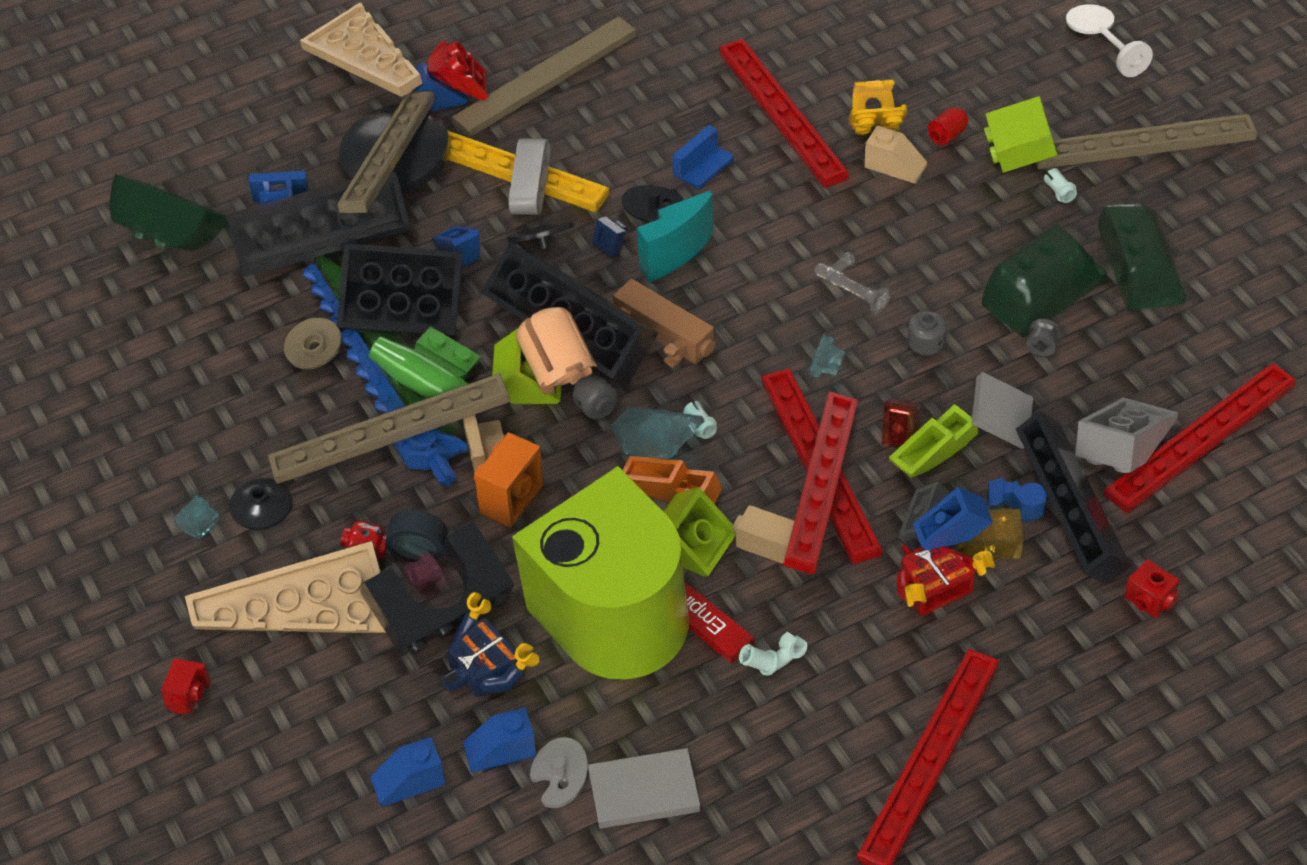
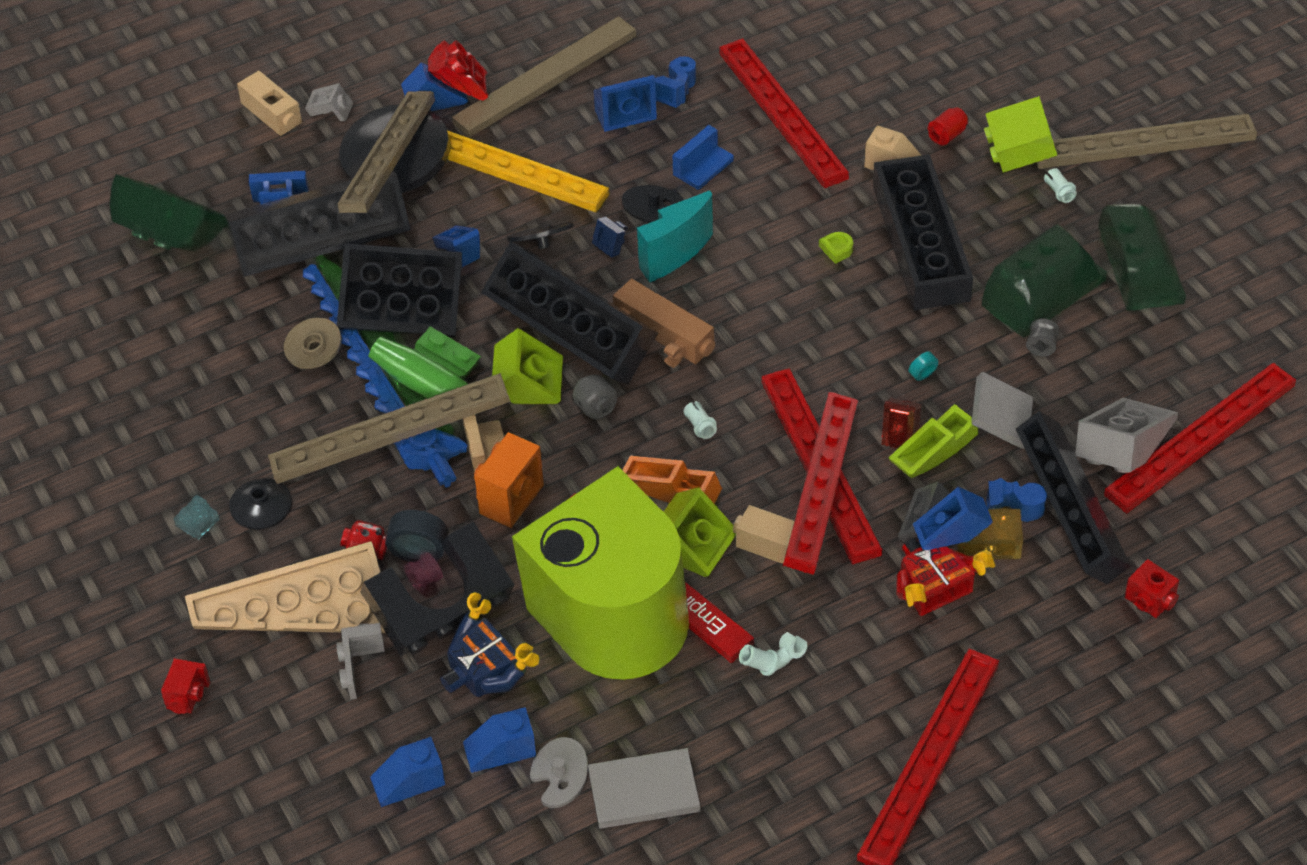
(269, 103): none -> tan brick
(330, 99): none -> light grey bracket
(355, 642): none -> light grey bracket
(363, 49): tan wing -> none
(529, 176): light grey beam -> none
(554, 348): light nougat cylinder -> none
(626, 103): none -> blue slope
(654, 432): clear light blue slope -> none
(674, 89): none -> blue leg
(826, 358): clear light blue tile -> none
(837, 246): none -> lime tile
(876, 298): clear piece -> none
(887, 116): yellow piece -> none
(922, 232): none -> black brick
(923, 366): none -> teal tile
(927, 333): dark grey head -> none
(1096, 19): white piece -> none

